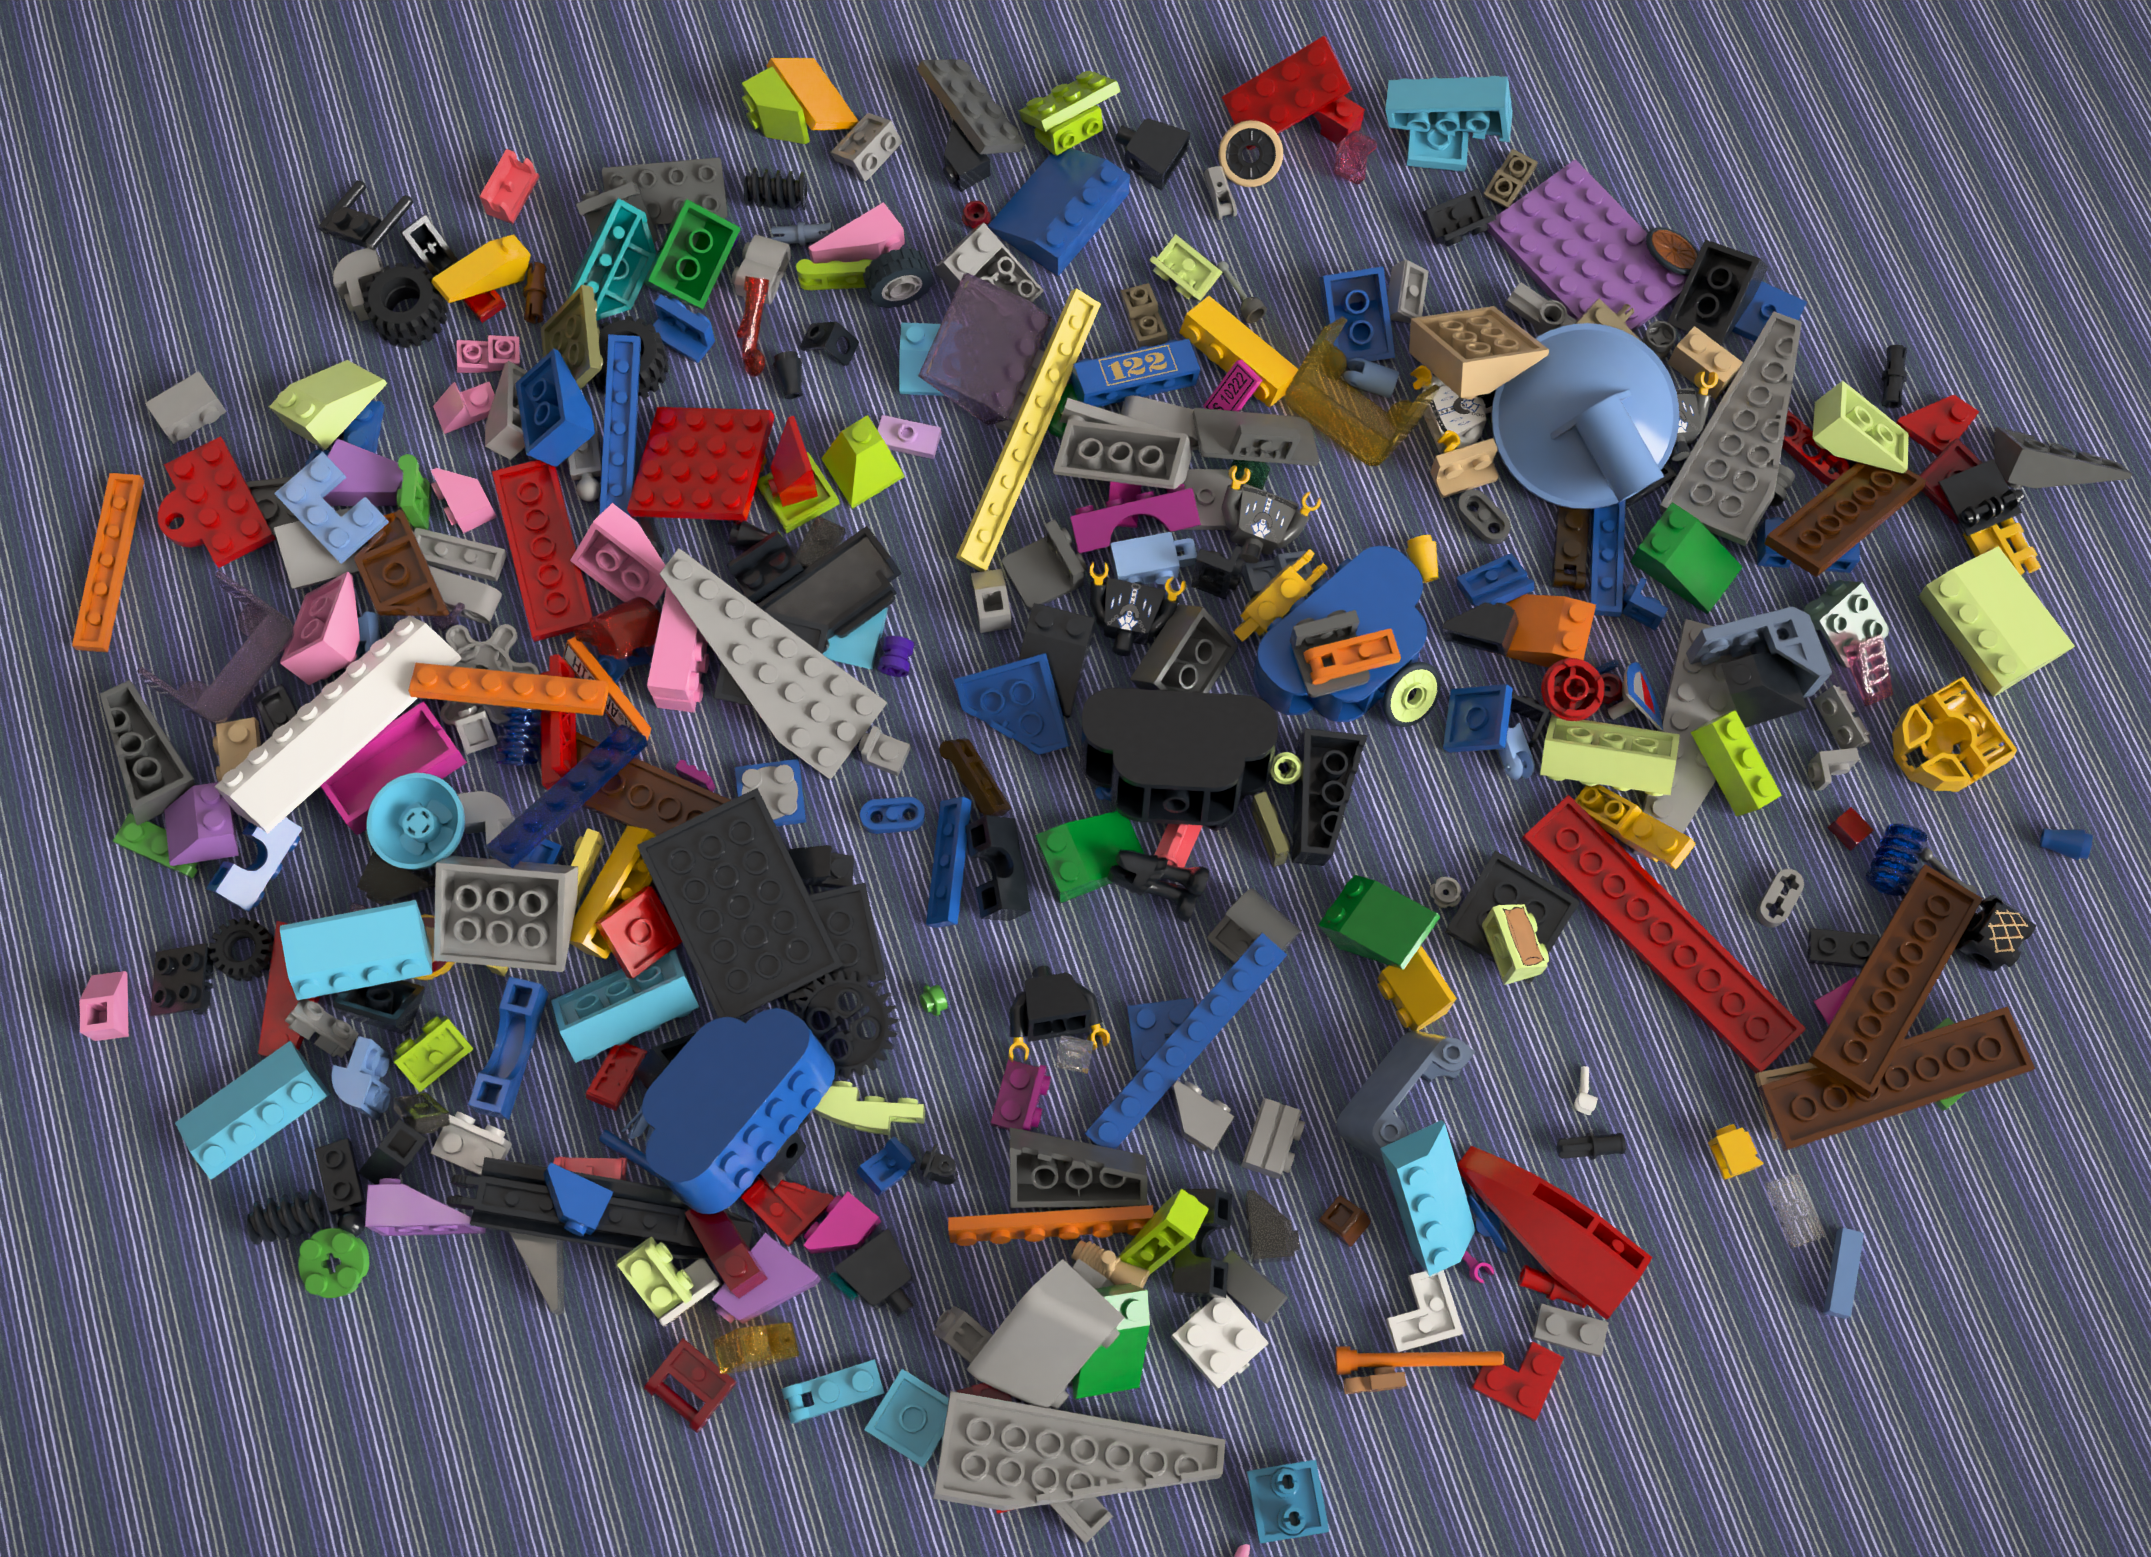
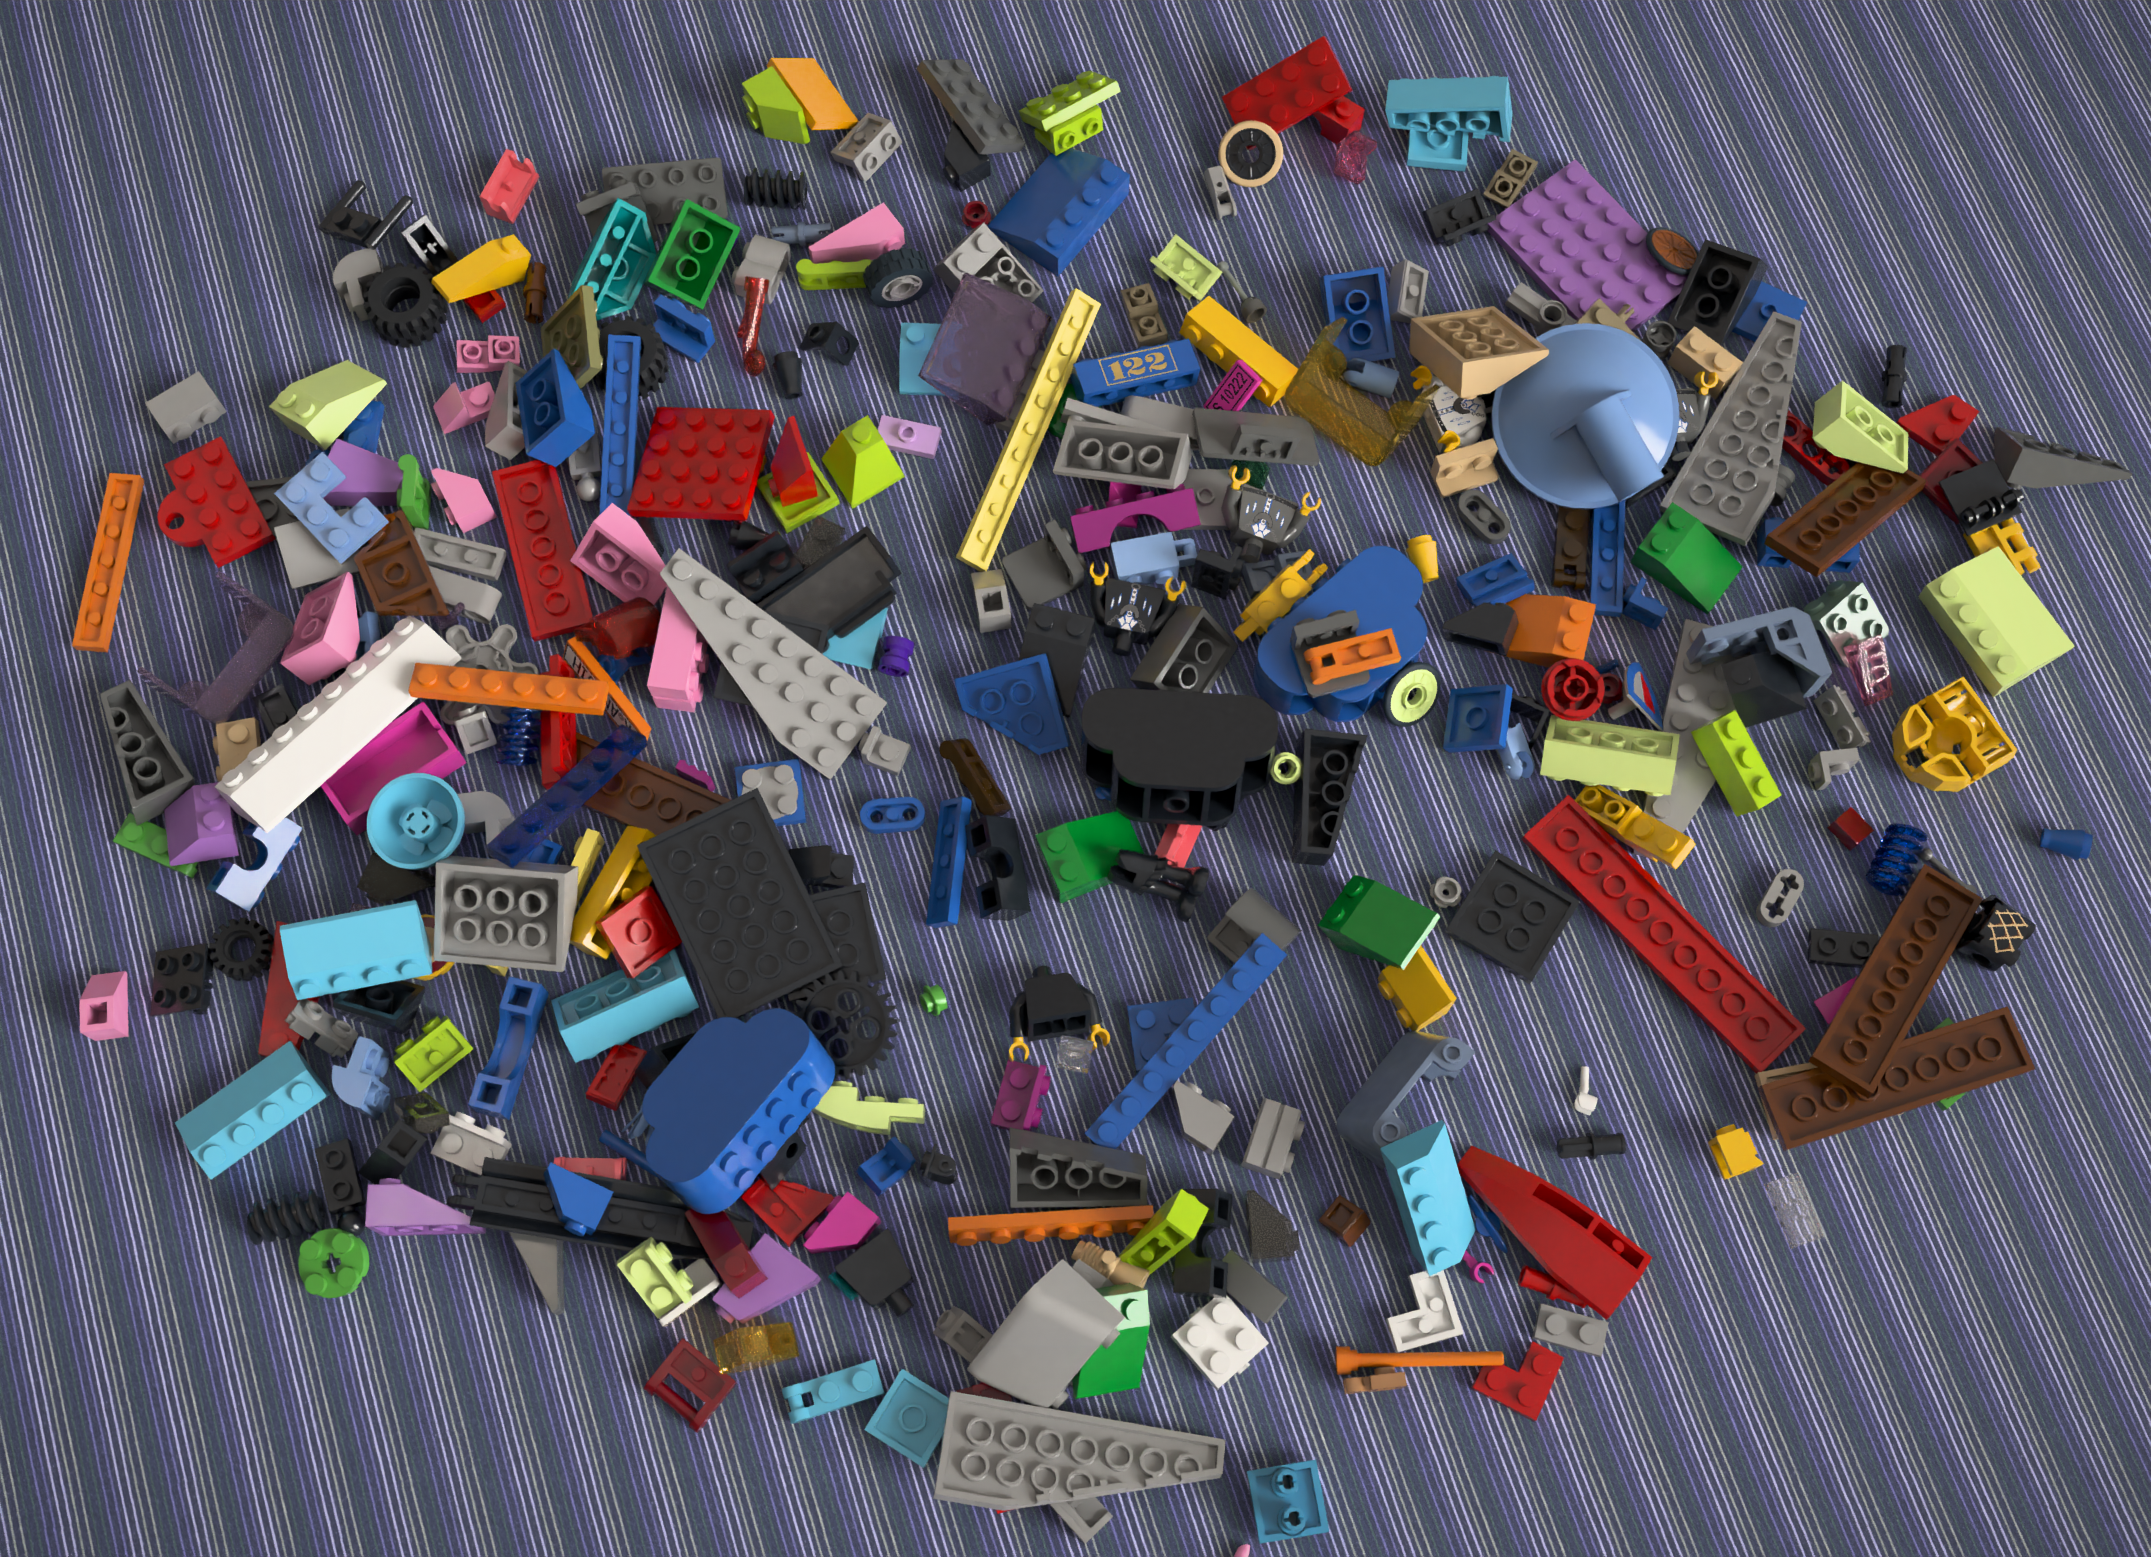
(1154, 150): black torso -> none
(1269, 829): olive plate -> none
(1514, 943): yellowish green slope -> none
(1843, 1273): medium blue piece -> none

